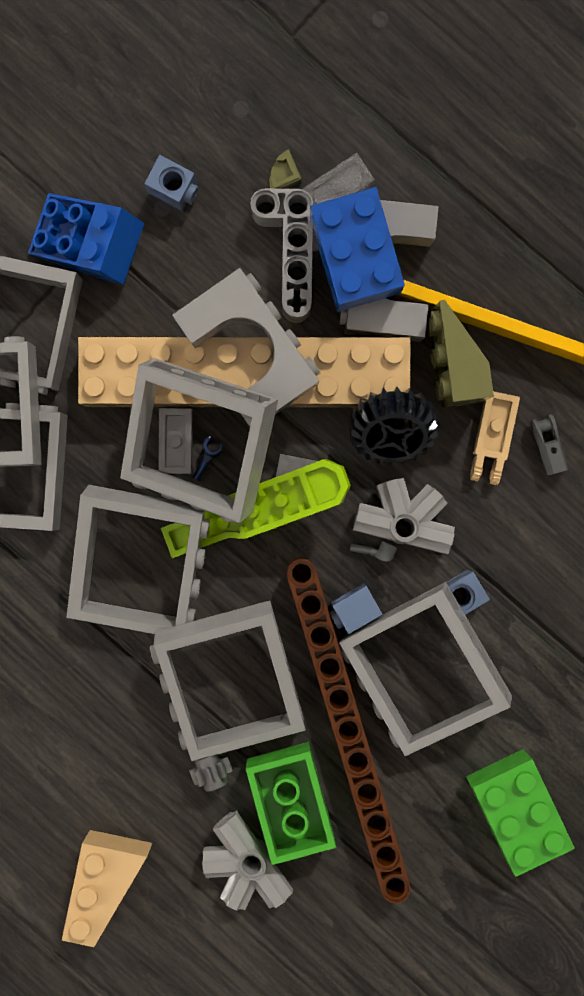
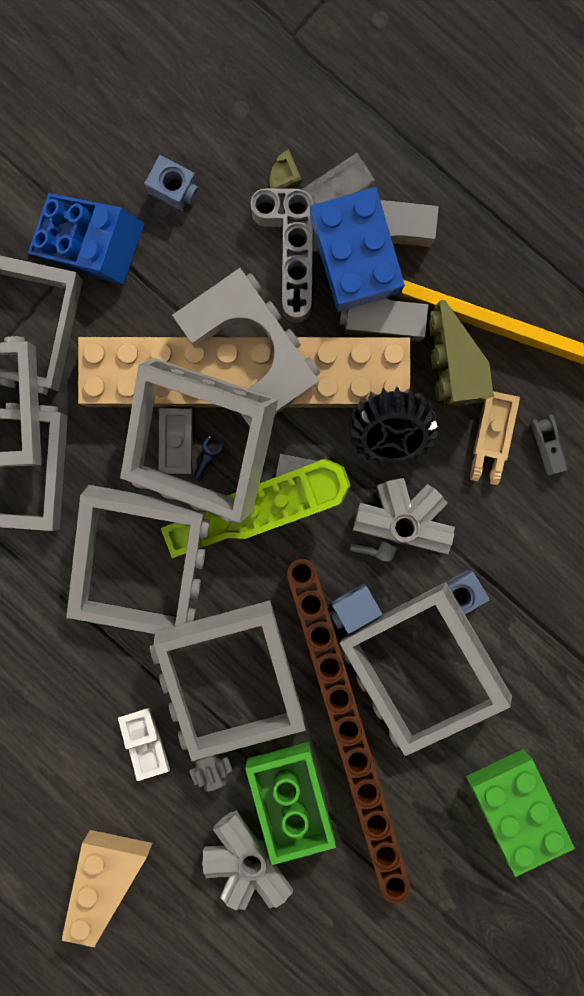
(144, 744): none -> white slope

